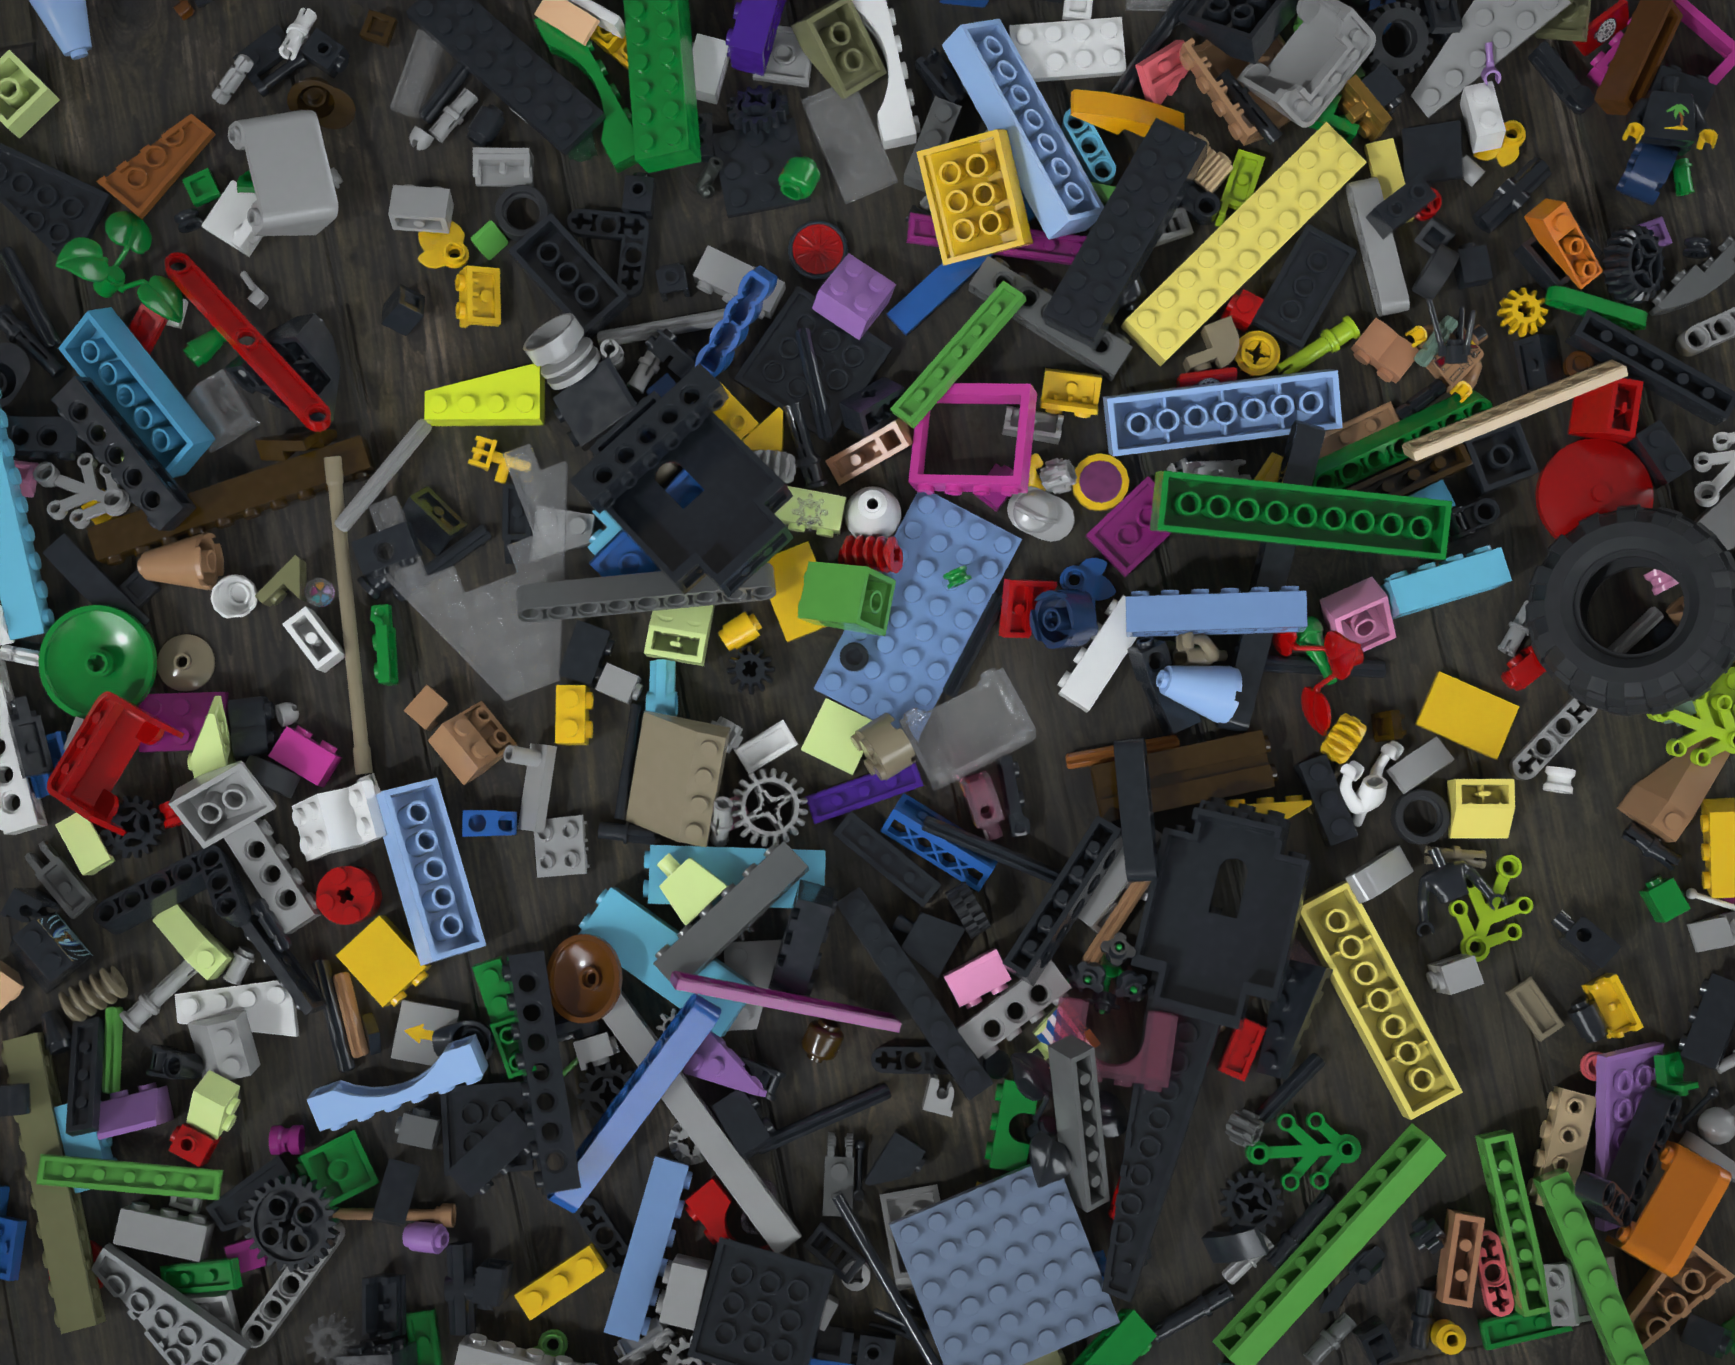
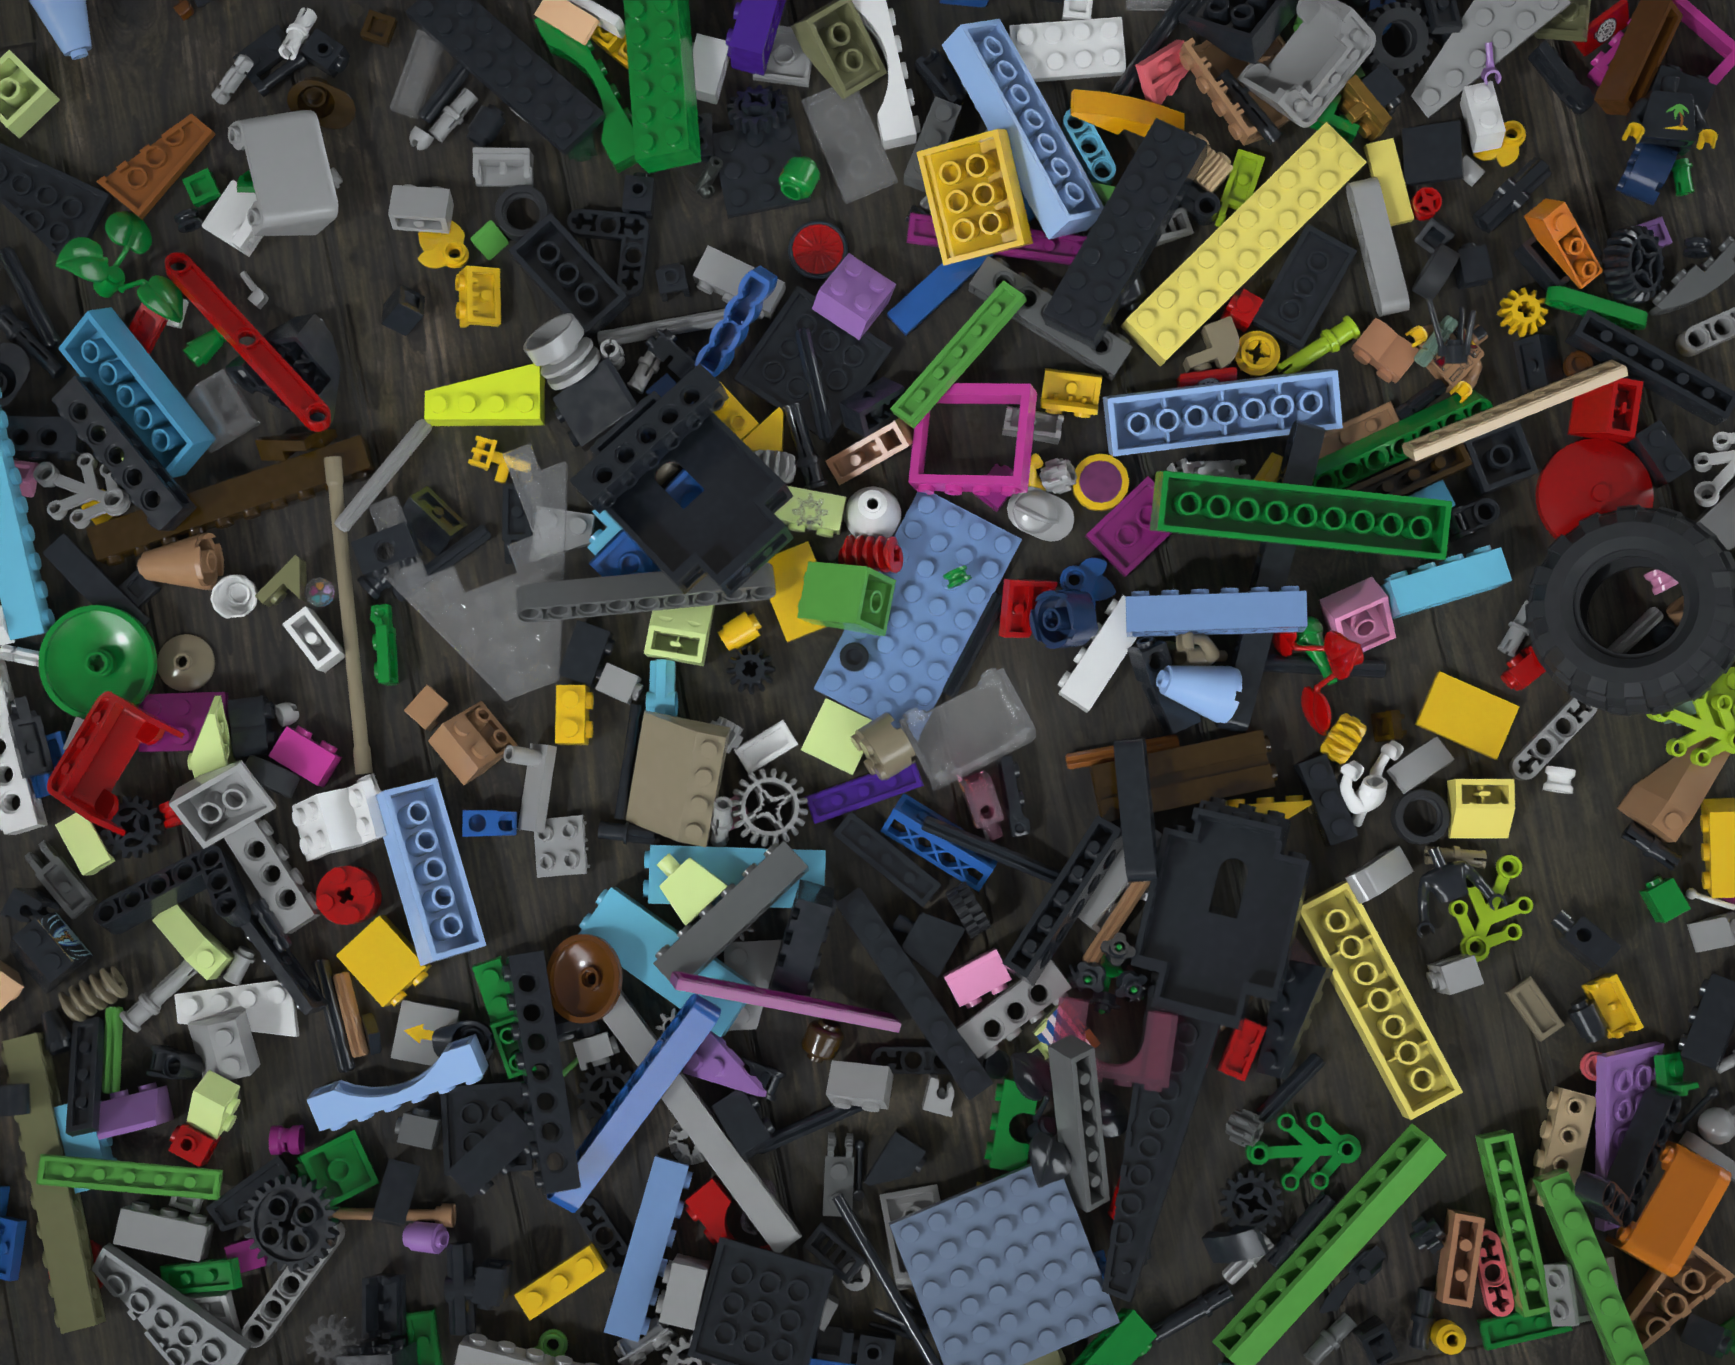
(859, 1085): none -> light grey brick
(1401, 206): black brick -> none

